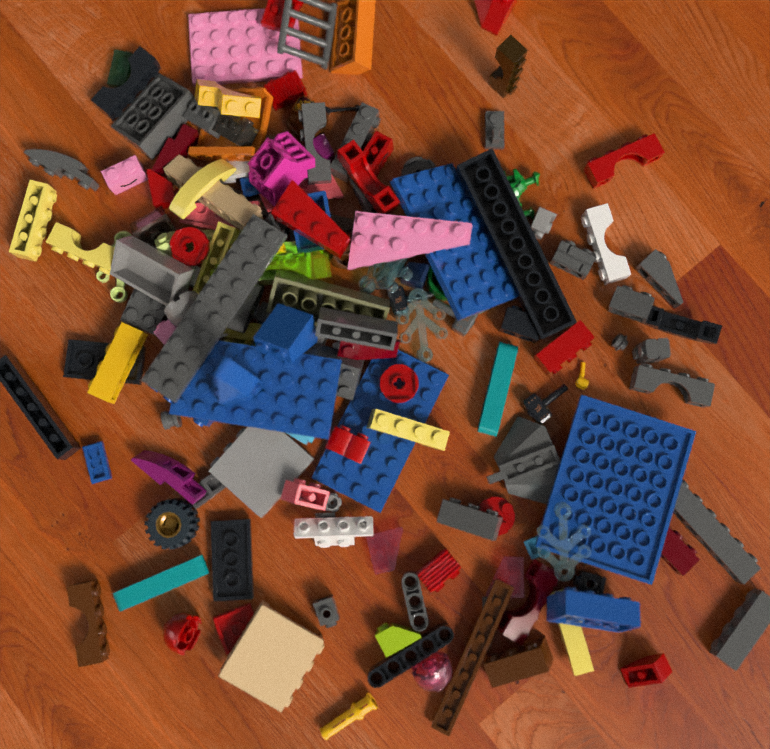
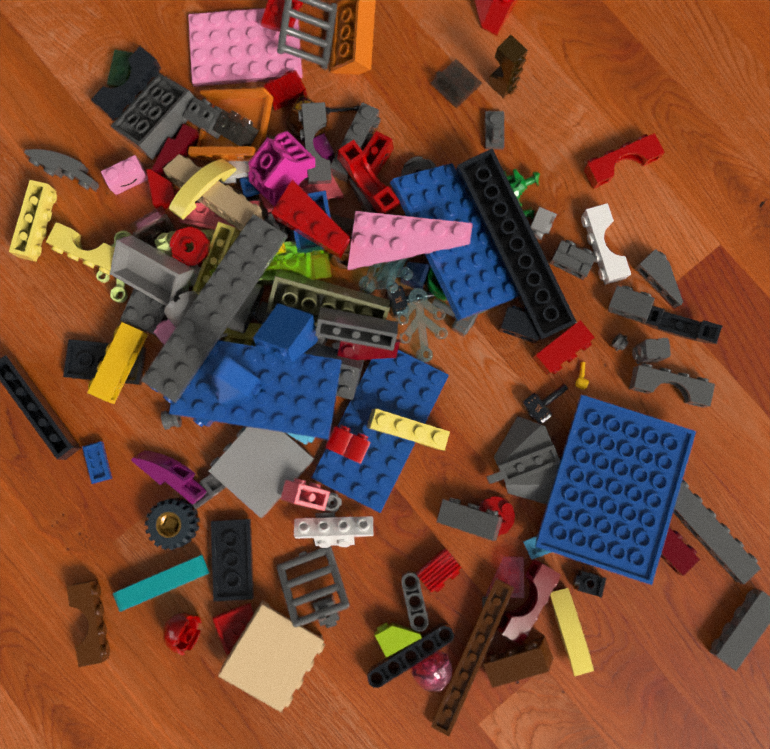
(228, 101): yellow arch -> none
(338, 586): none -> dark grey bar
(356, 708): yellow pin -> none
(384, 549): clear pink wing -> none
(407, 375): red plate -> none
(456, 83): none -> clear smoke hinge
(497, 389): teal beam -> none
(564, 545): clear light blue plant -> none
(593, 610): blue brick -> none
(647, 671): red slope -> none

